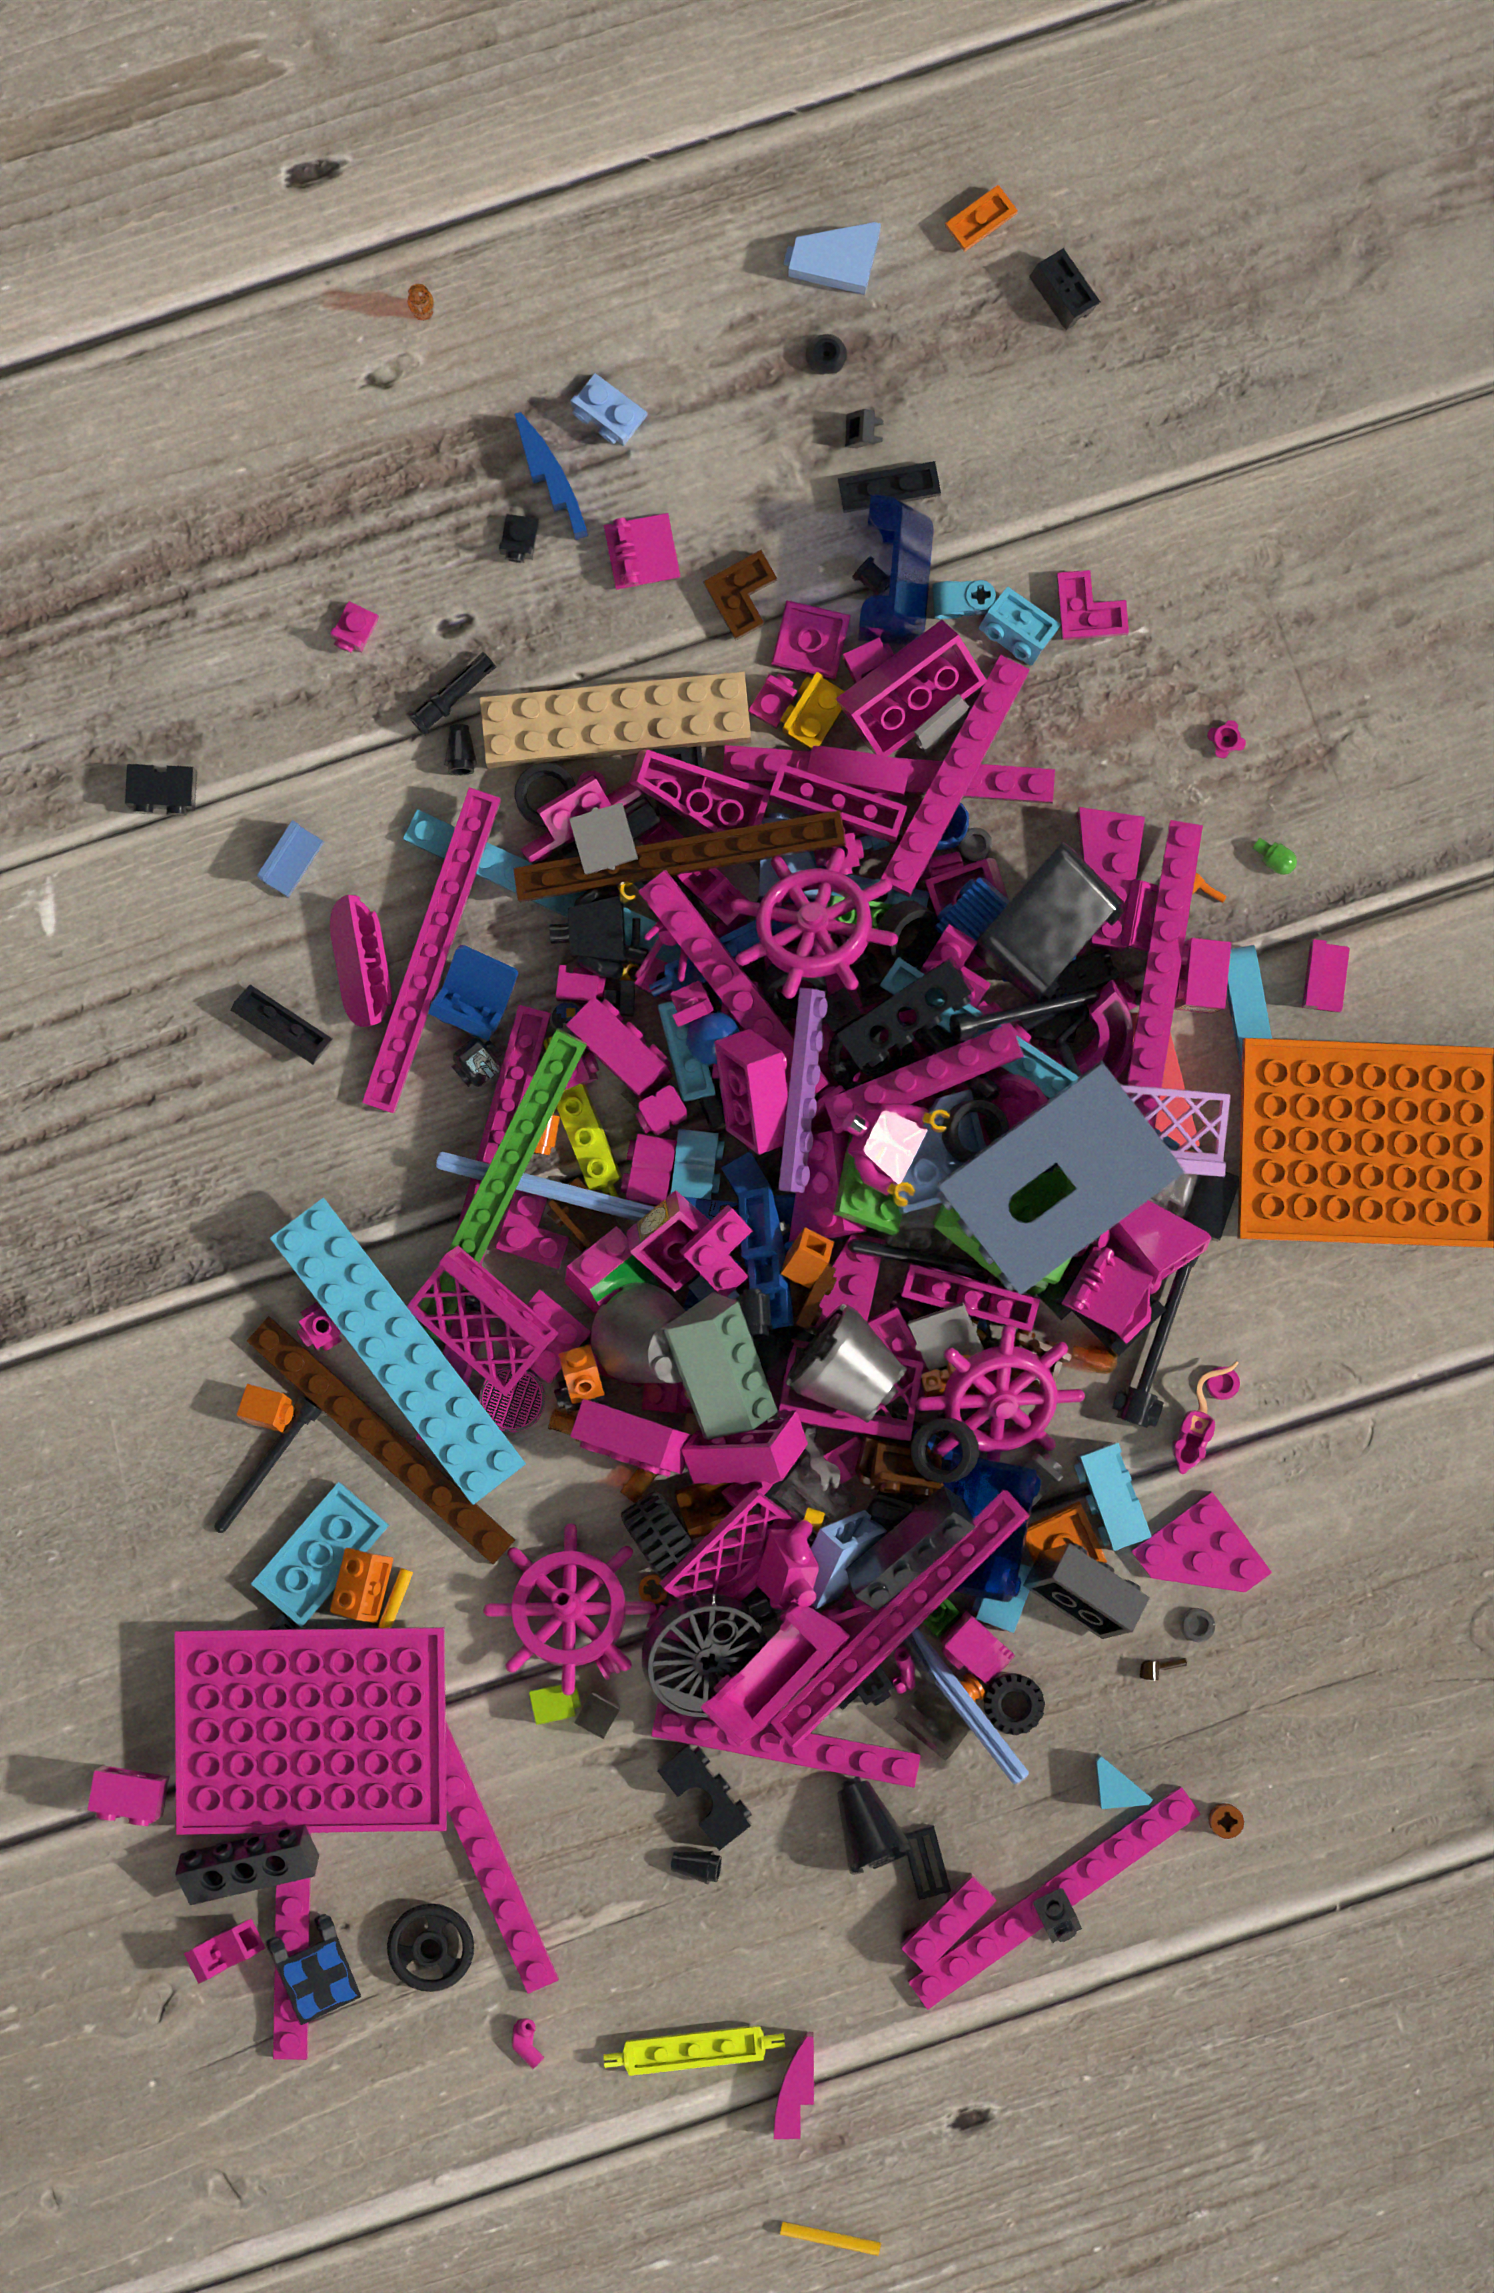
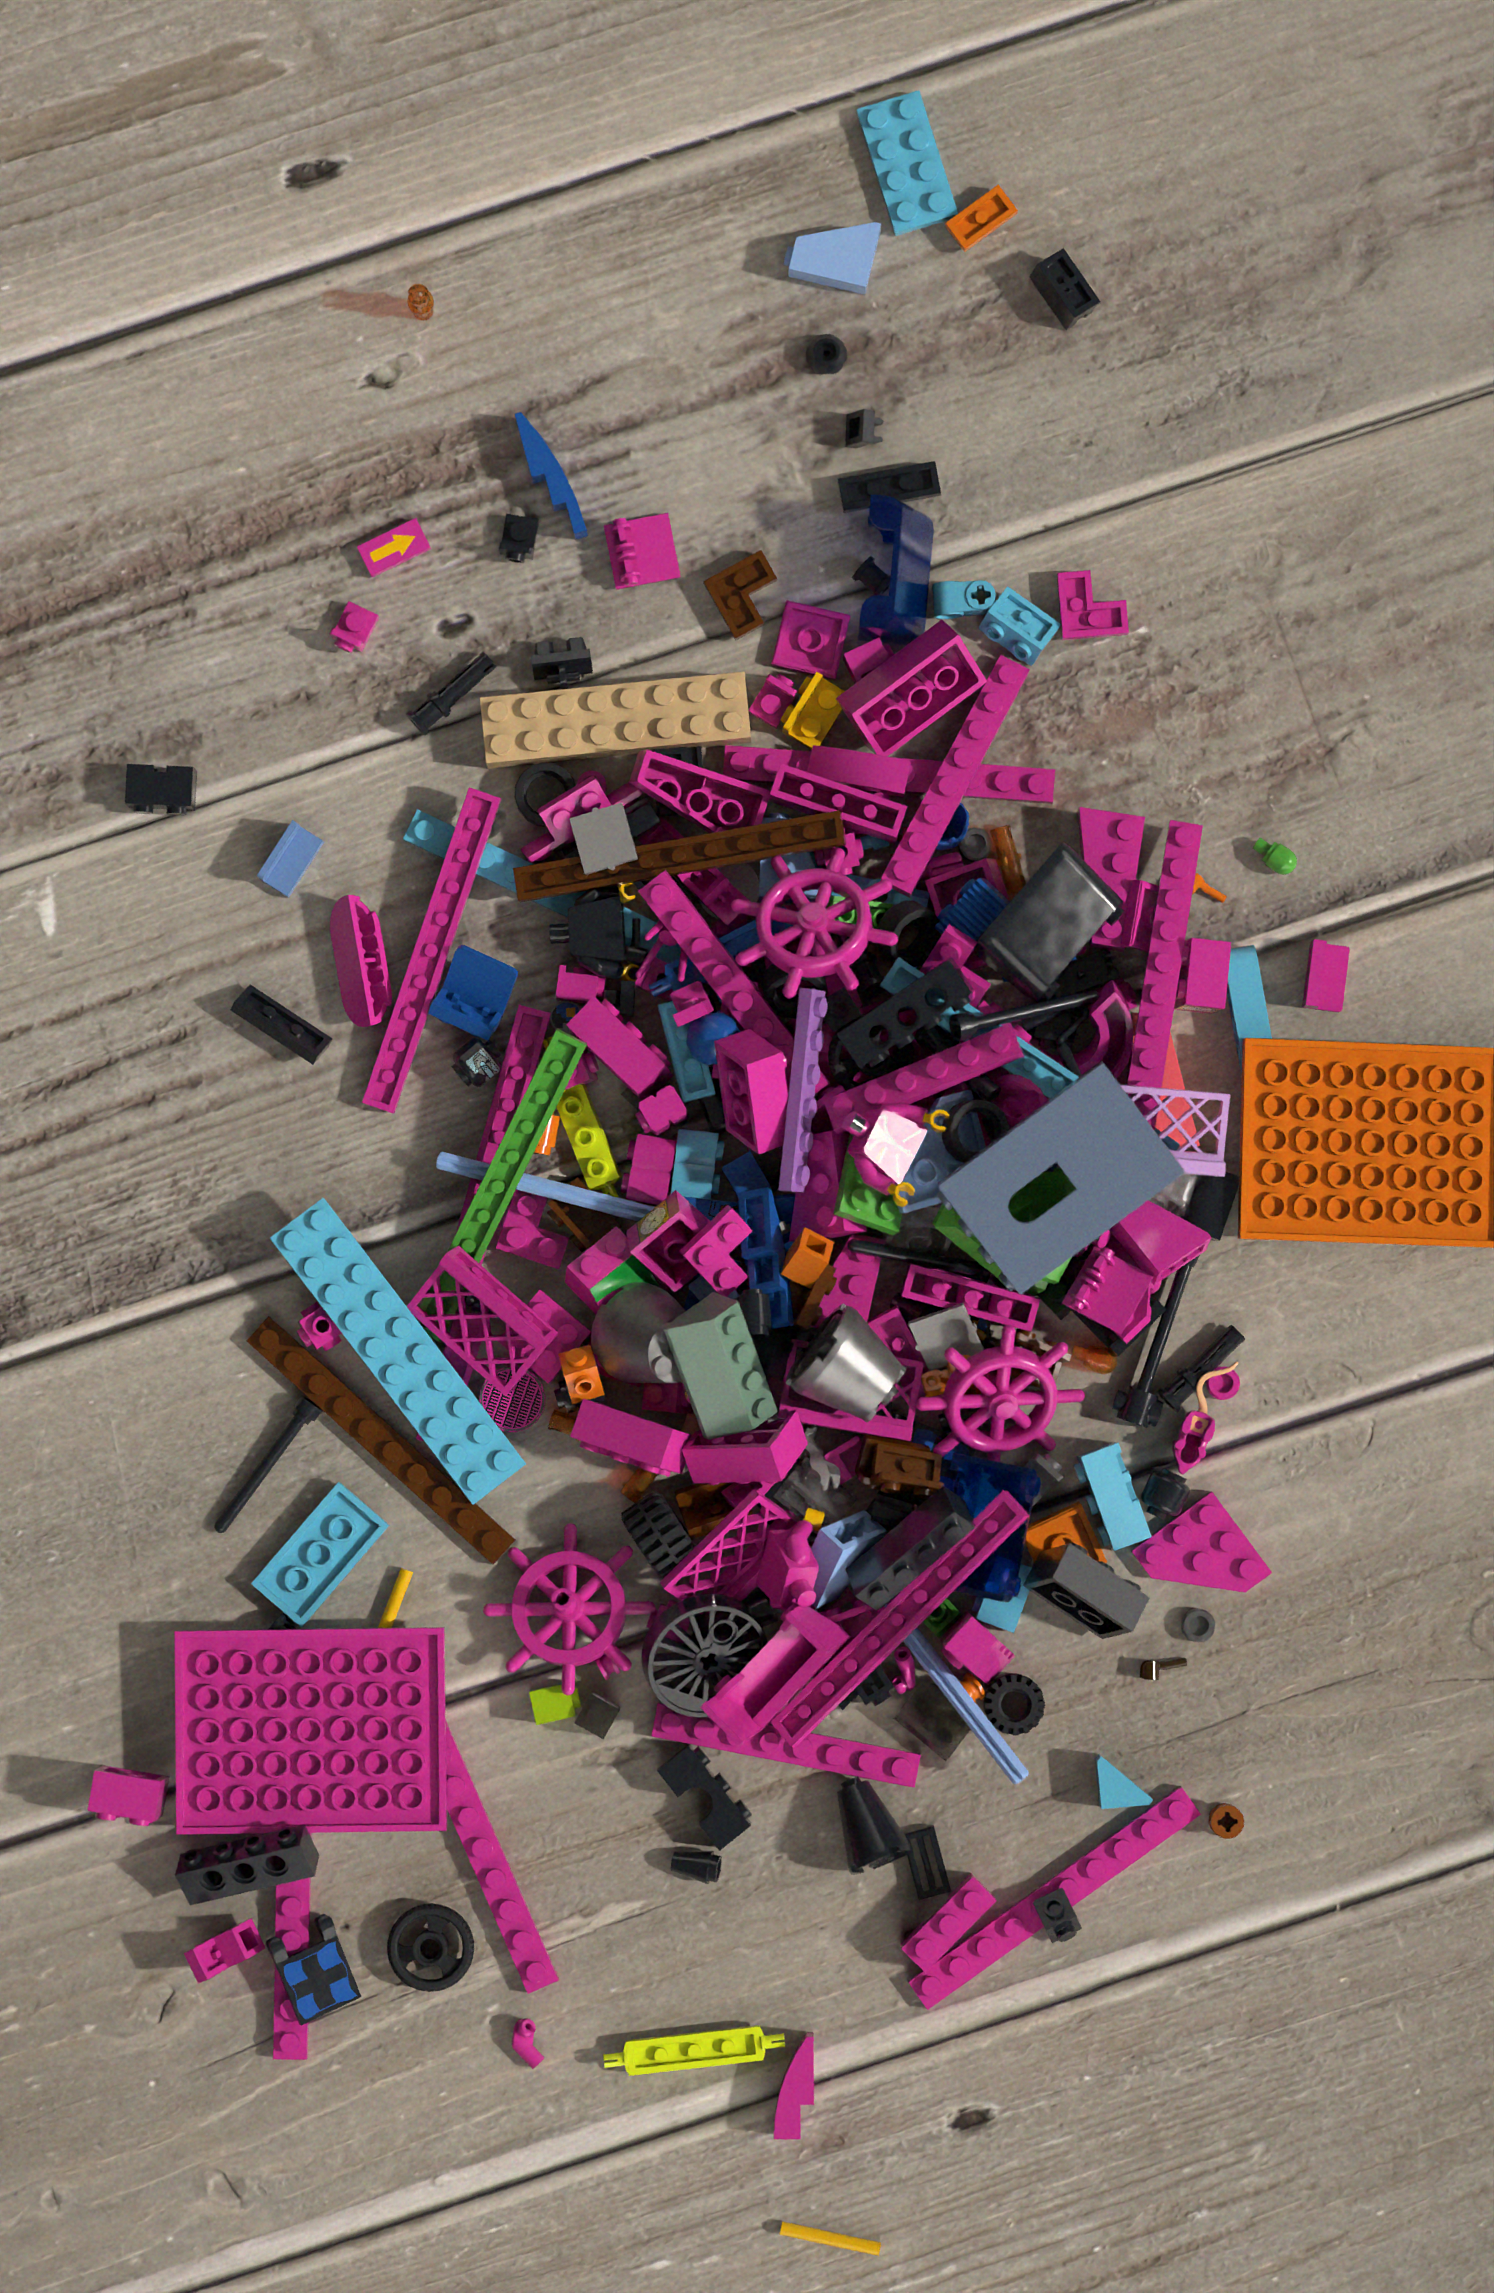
(265, 1408): orange brick -> none
(361, 1585): orange bracket -> none
(394, 547): none -> dark pink tile
(460, 752): black cone -> none
(561, 666): none -> black hips
(608, 409): light blue bracket -> none
(647, 1597): orange bush -> none
(907, 163): none -> medium azure plate
(920, 1456): black tyre -> none
(920, 1665): black piece -> none
(942, 724): light grey piece -> none
(1008, 859): none -> clear orange pin
(1165, 1493): none -> black head
(1185, 1376): none -> black pin
(1230, 730): dark pink plate -> none

